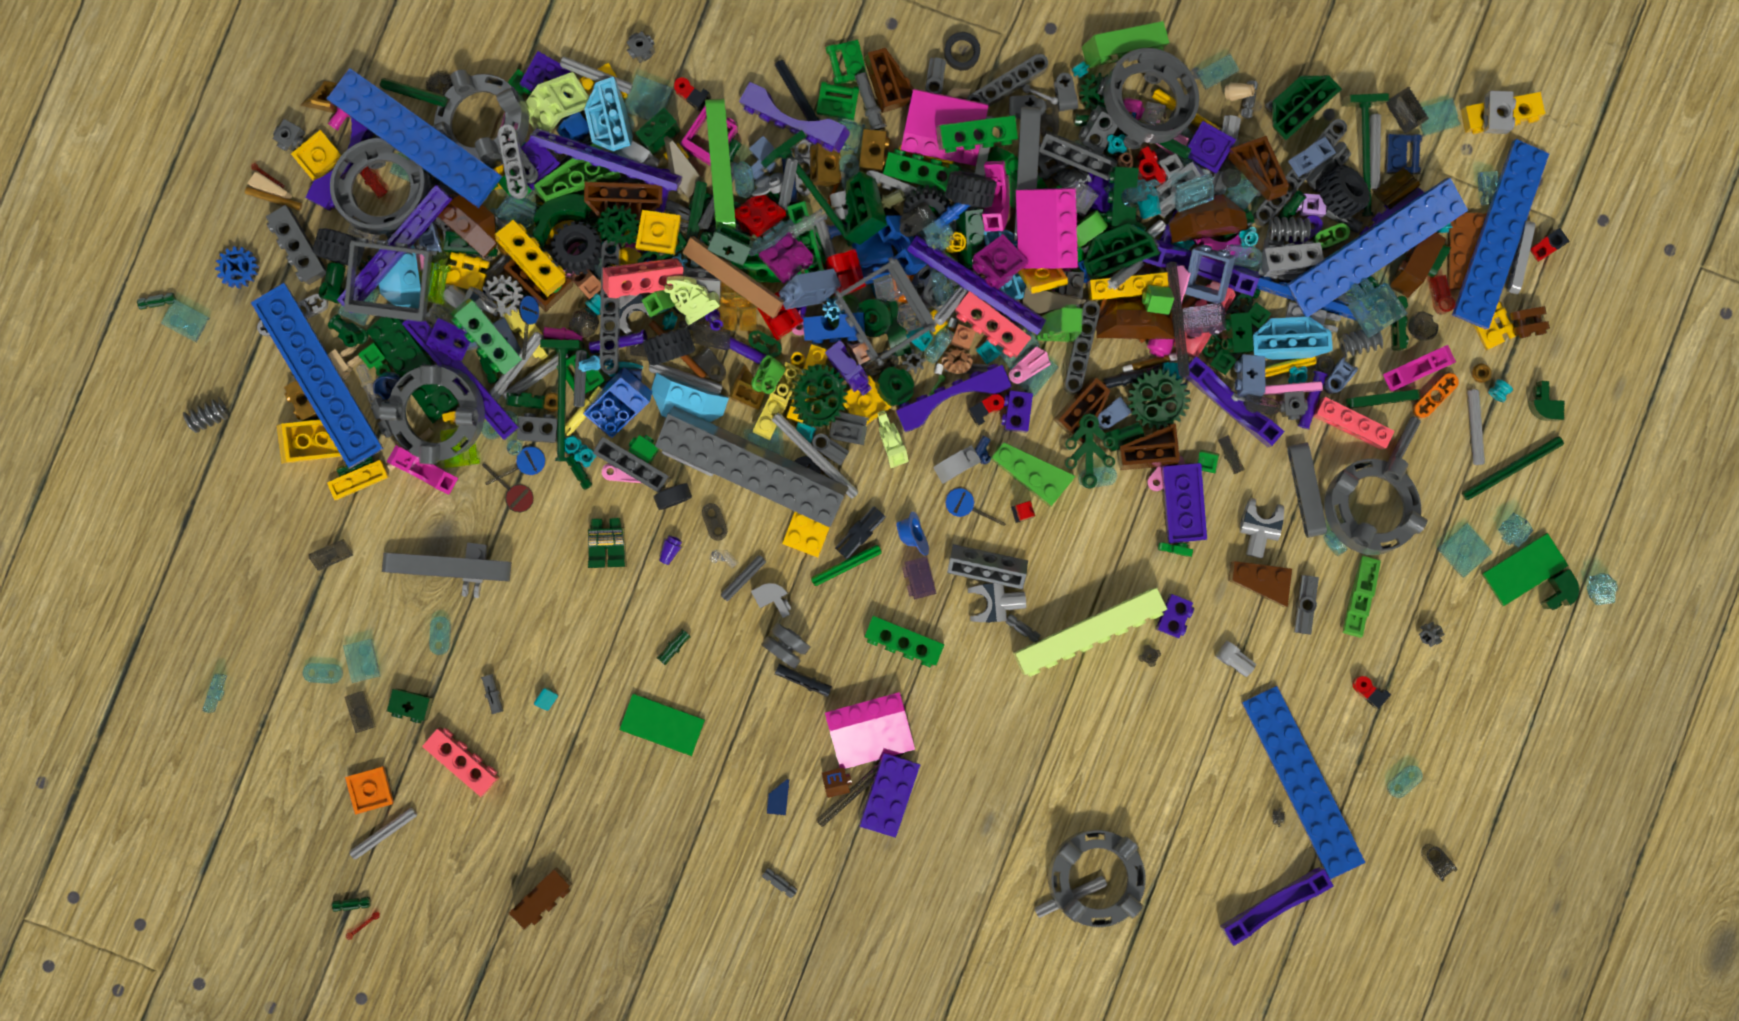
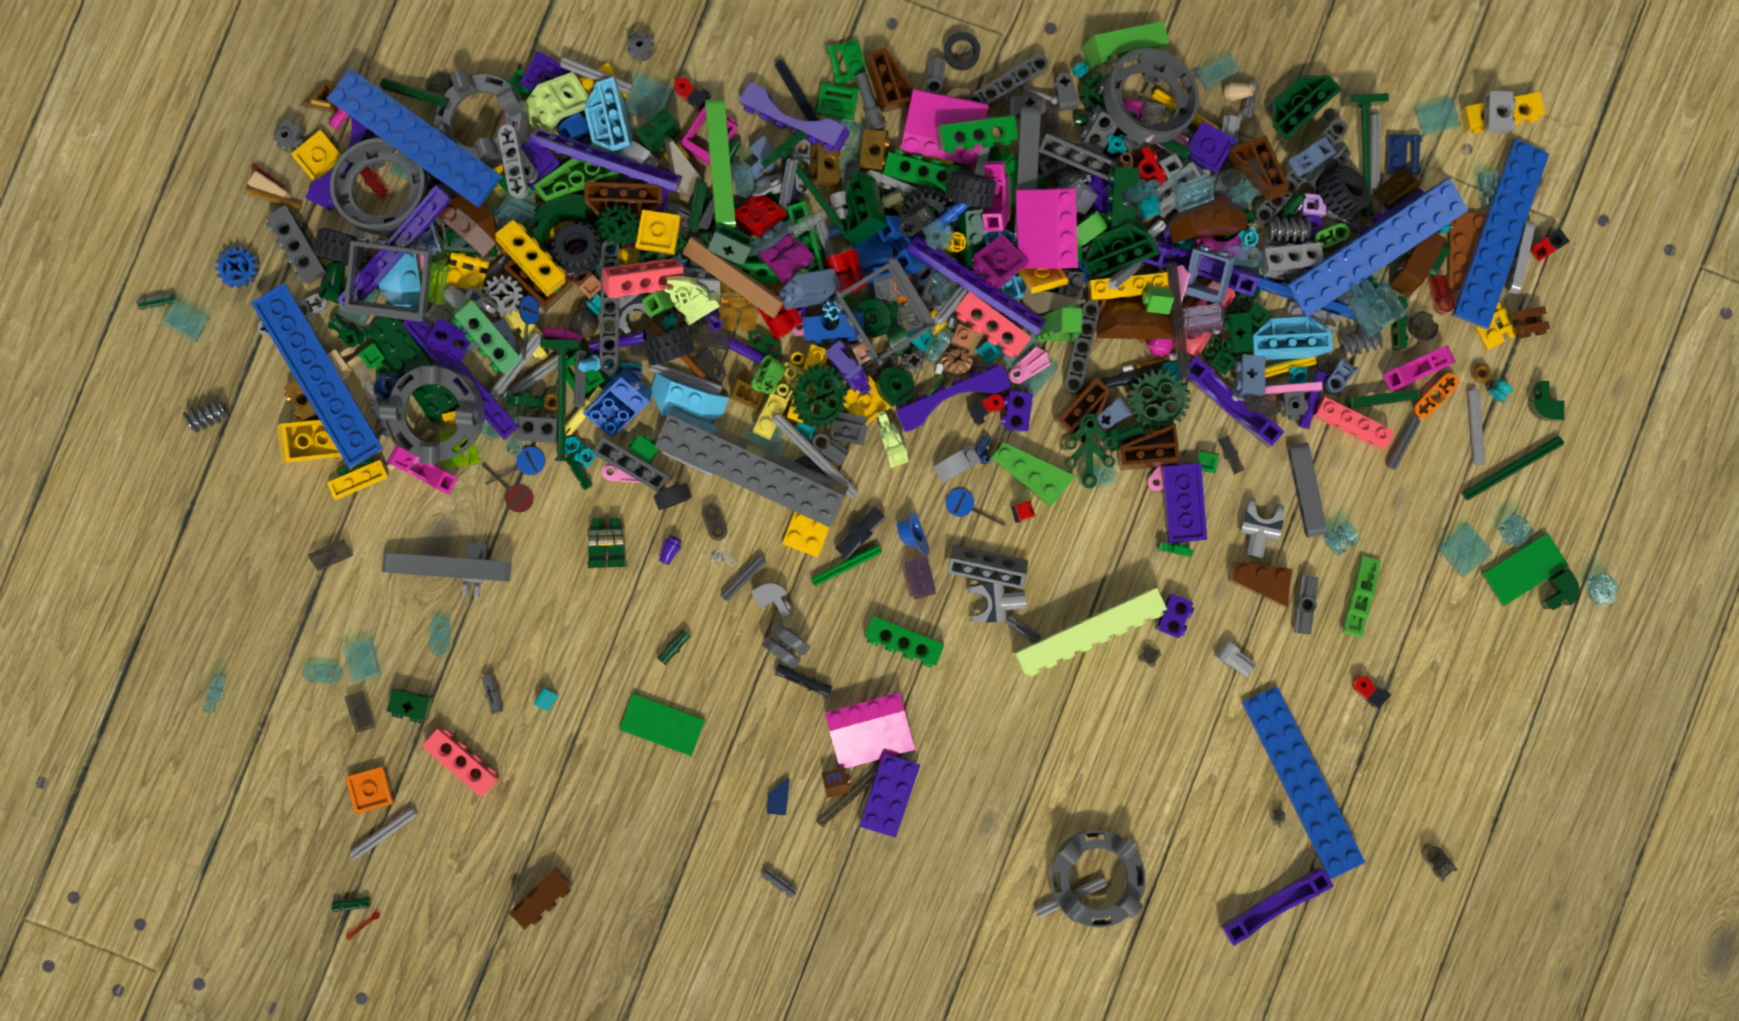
(492, 377): dark green axle -> none
(1363, 536): dark grey piece -> none
(1405, 783): clear light blue plate -> none
(1407, 110): clear smoke brick -> none
(1431, 634): dark grey gear -> none

